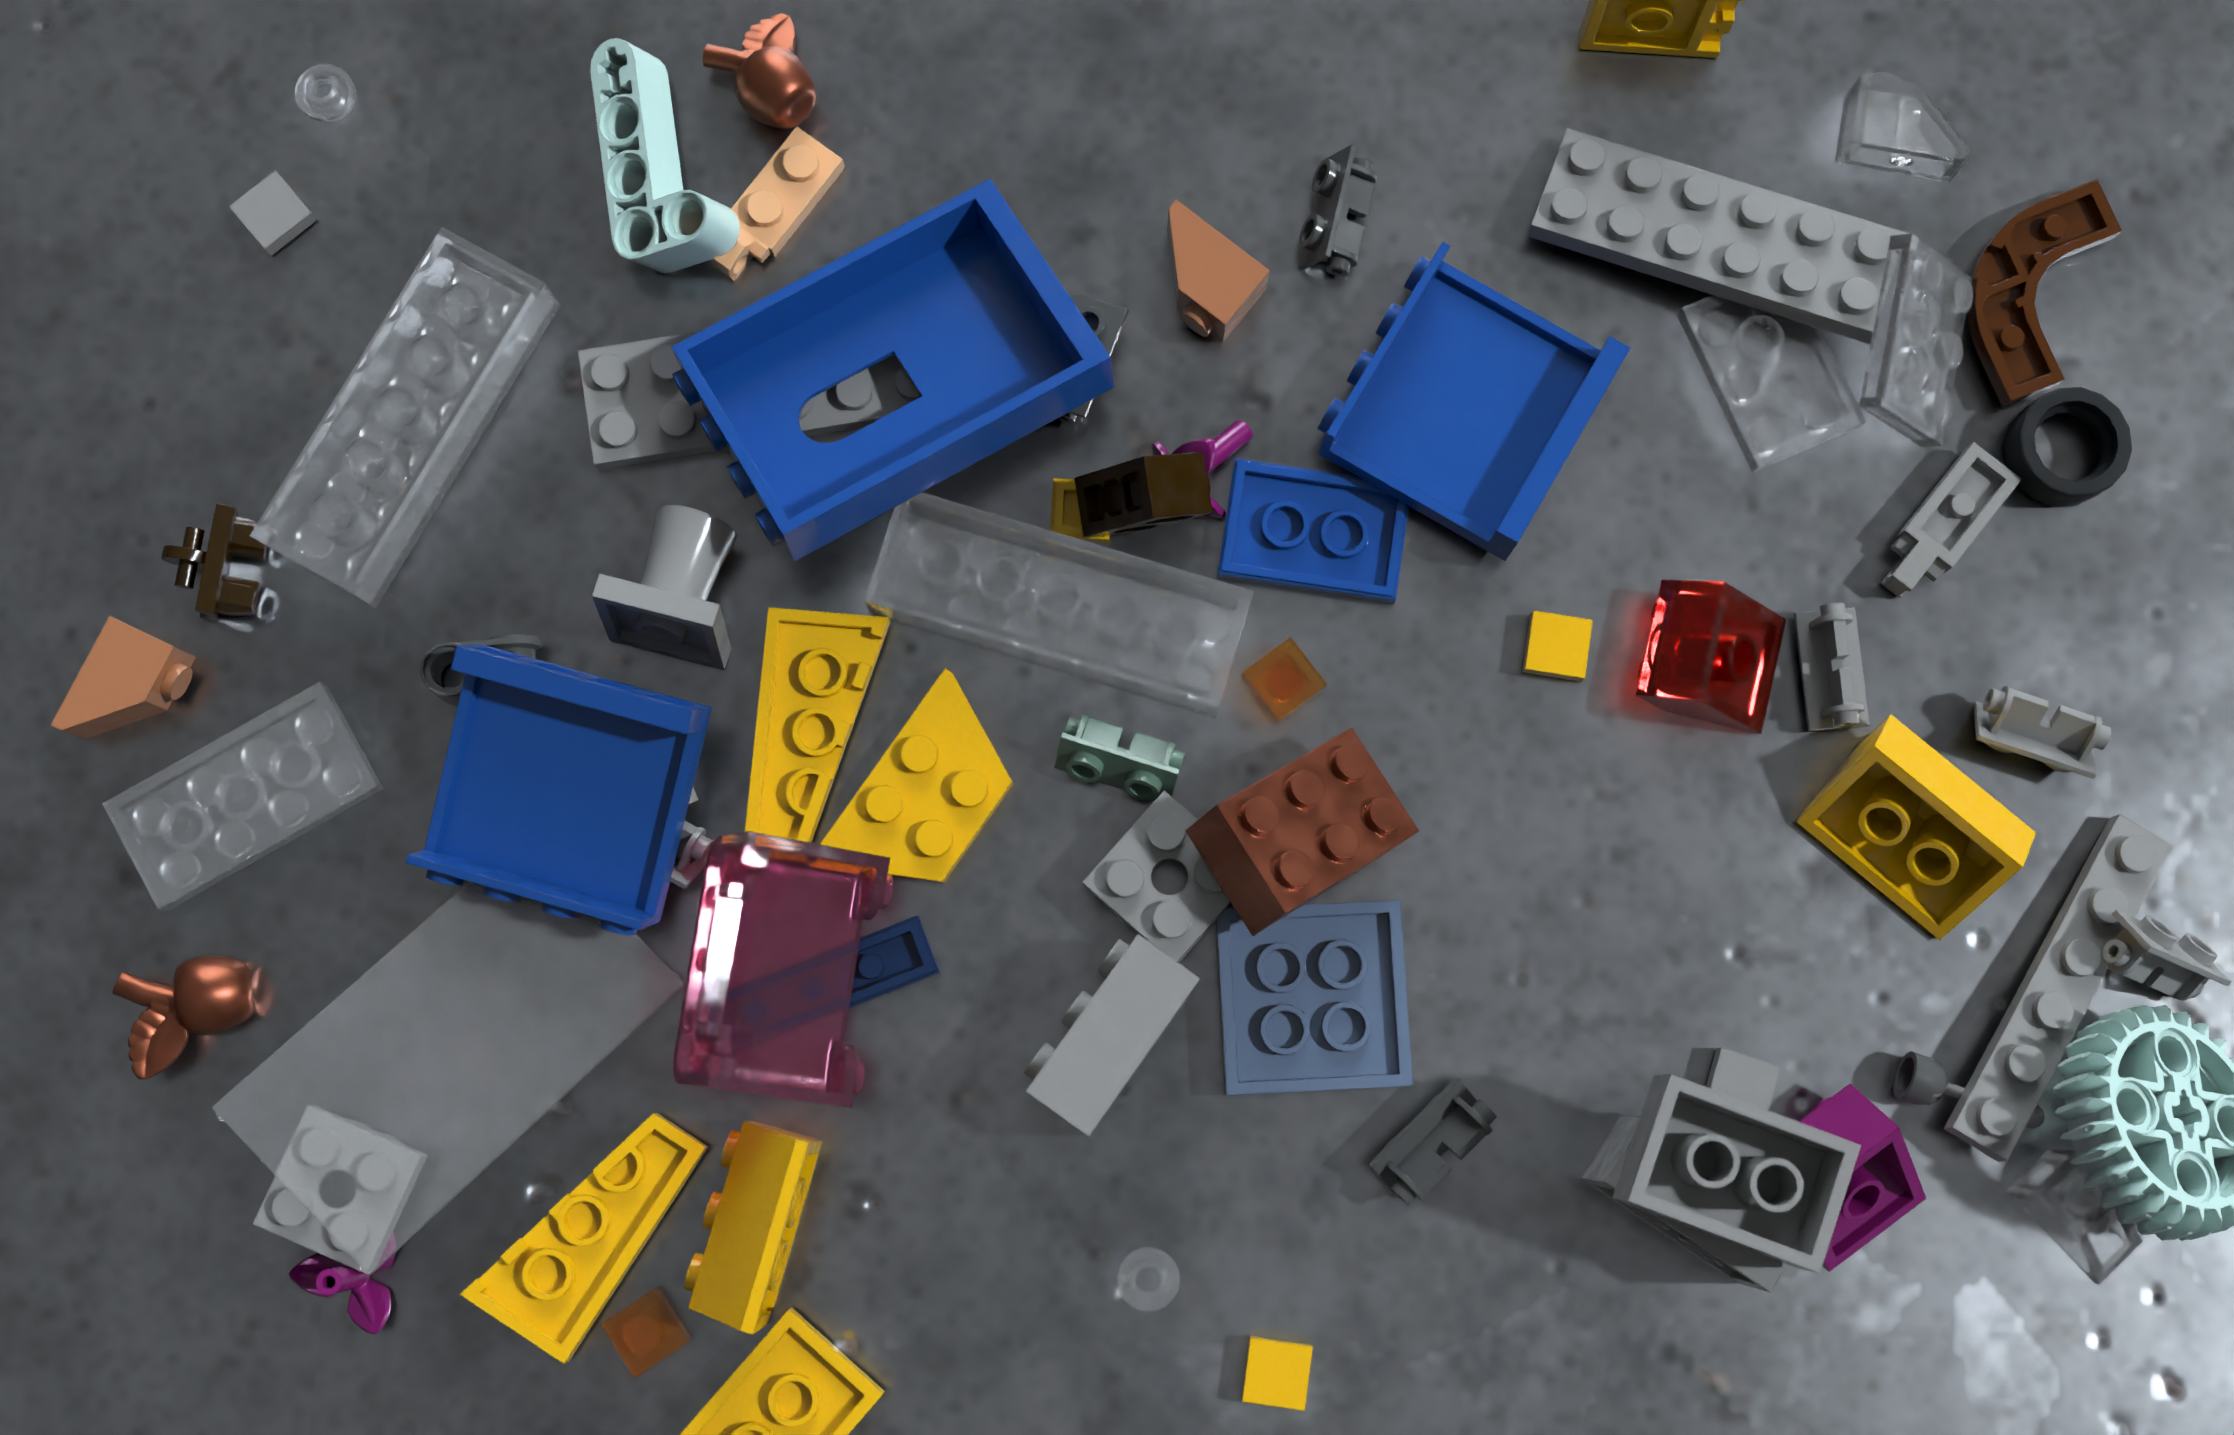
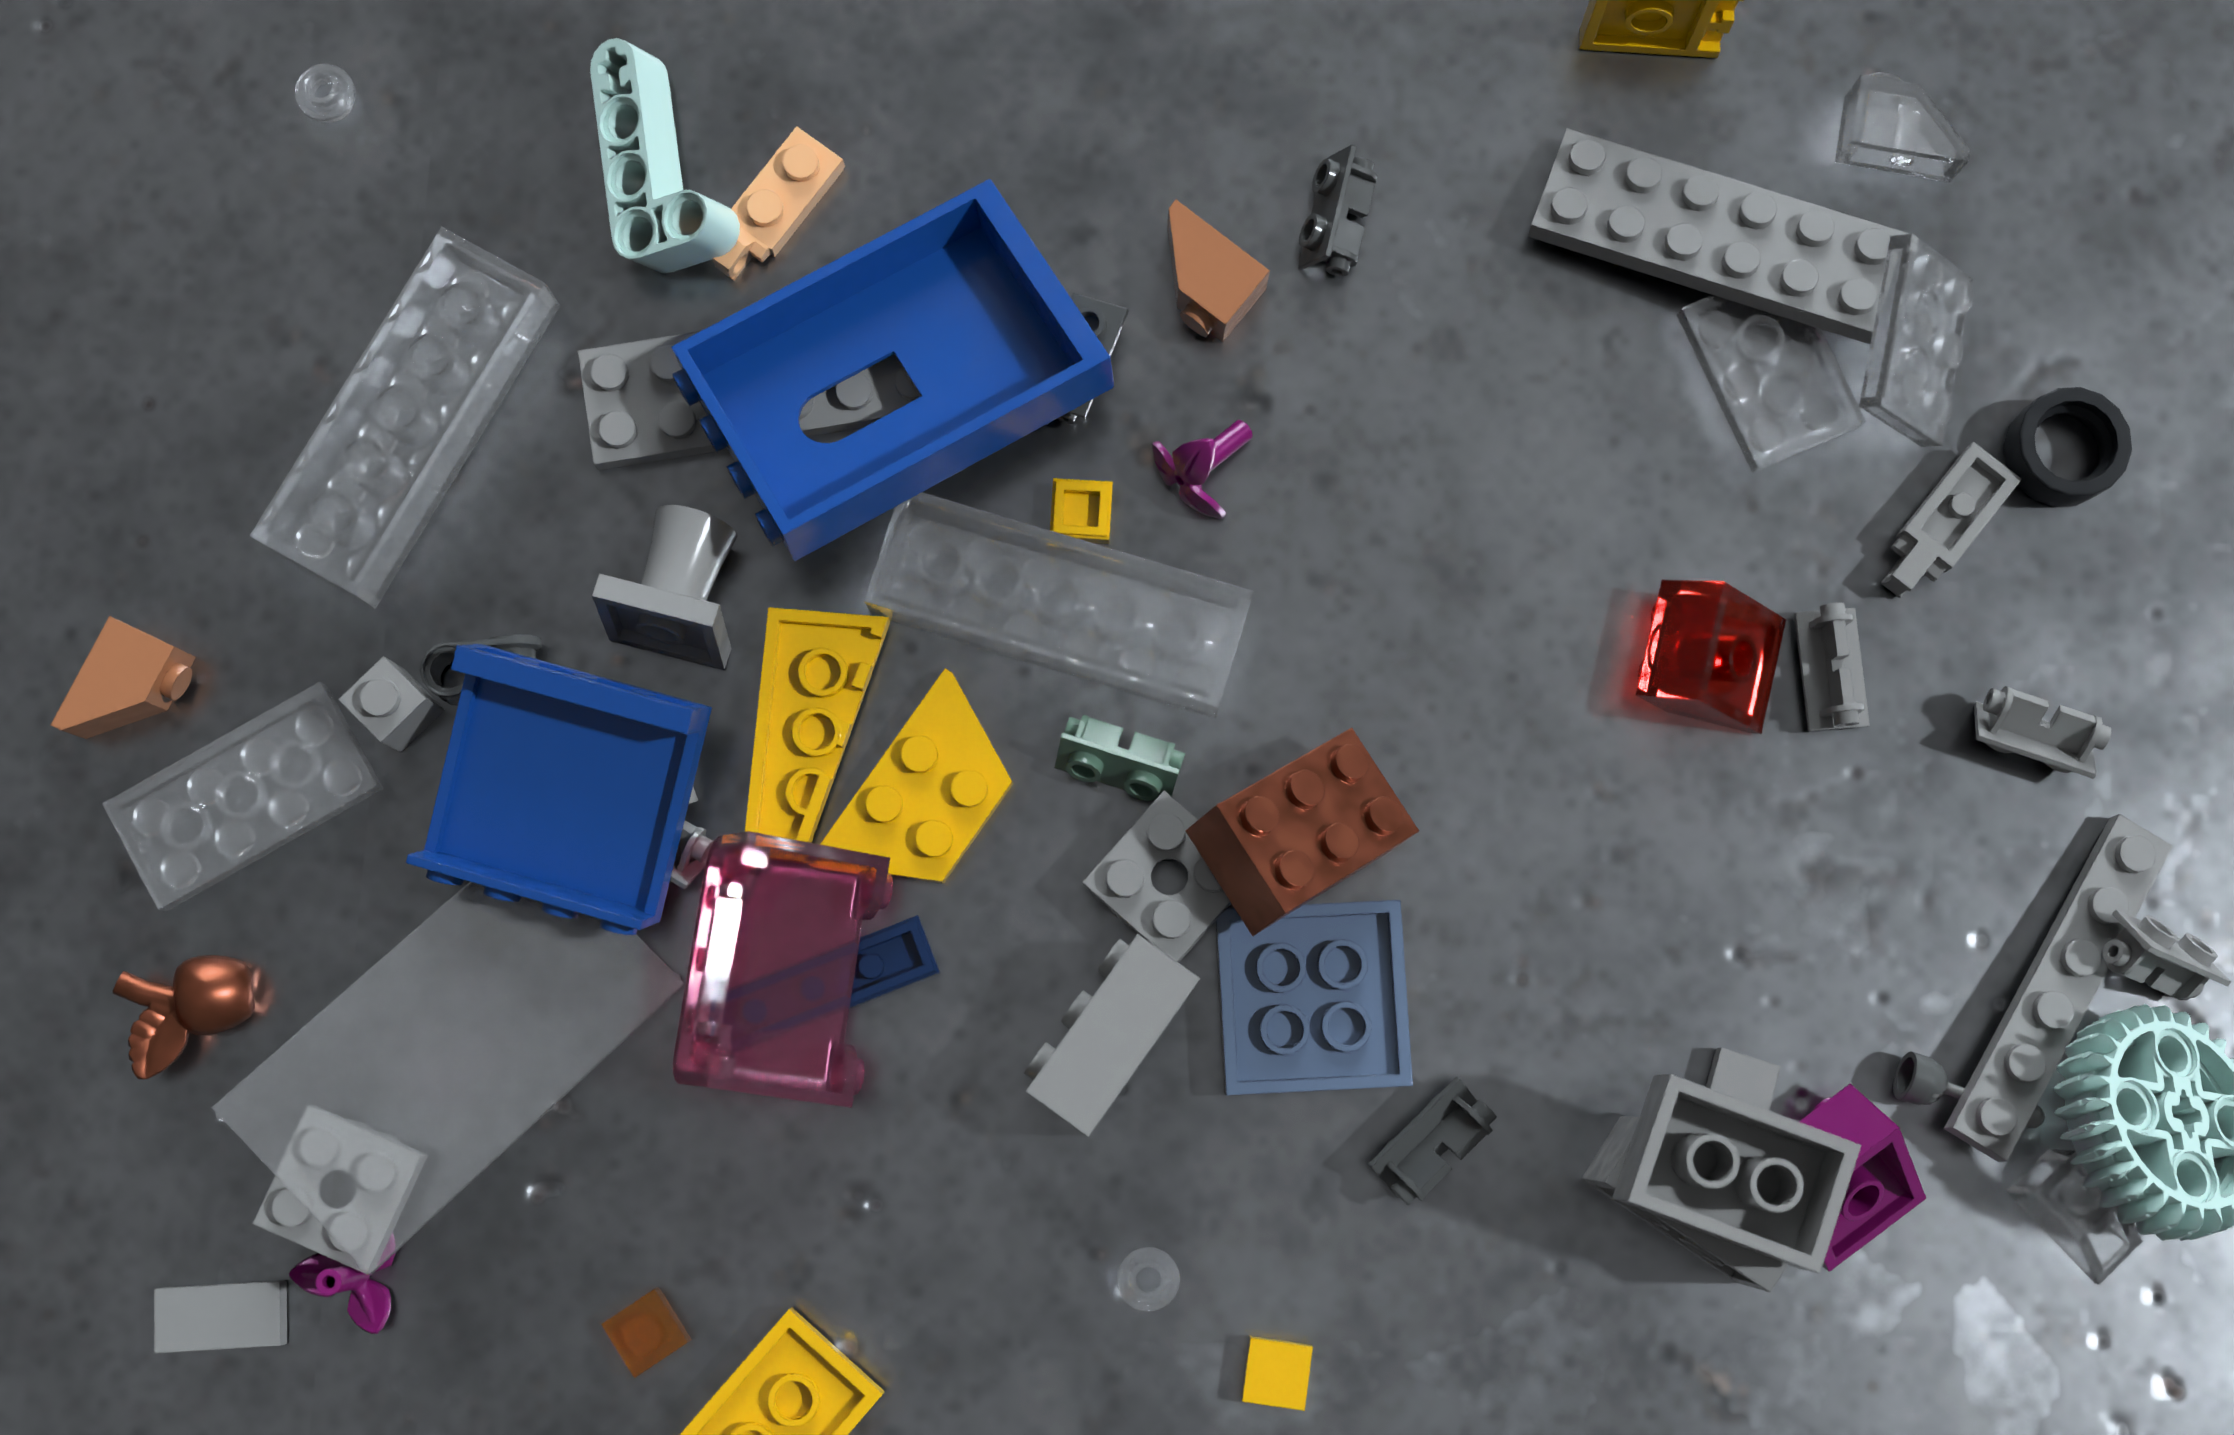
(218, 590): dark brown hips -> none
(220, 1316): none -> light grey tile
(273, 213): light grey tile -> none
(391, 704): none -> light grey brick
(575, 1258): yellow wing -> none
(752, 1225): yellow slope -> none
(769, 76): copper piece -> none
(1143, 494): dark brown brick -> none
(1284, 680): clear orange plate -> none
(1312, 532): blue tile -> none
(1467, 405): blue panel -> none
(1557, 646): yellow tile -> none
(1917, 828): yellow slope -> none
(2006, 283): reddish brown plate -> none

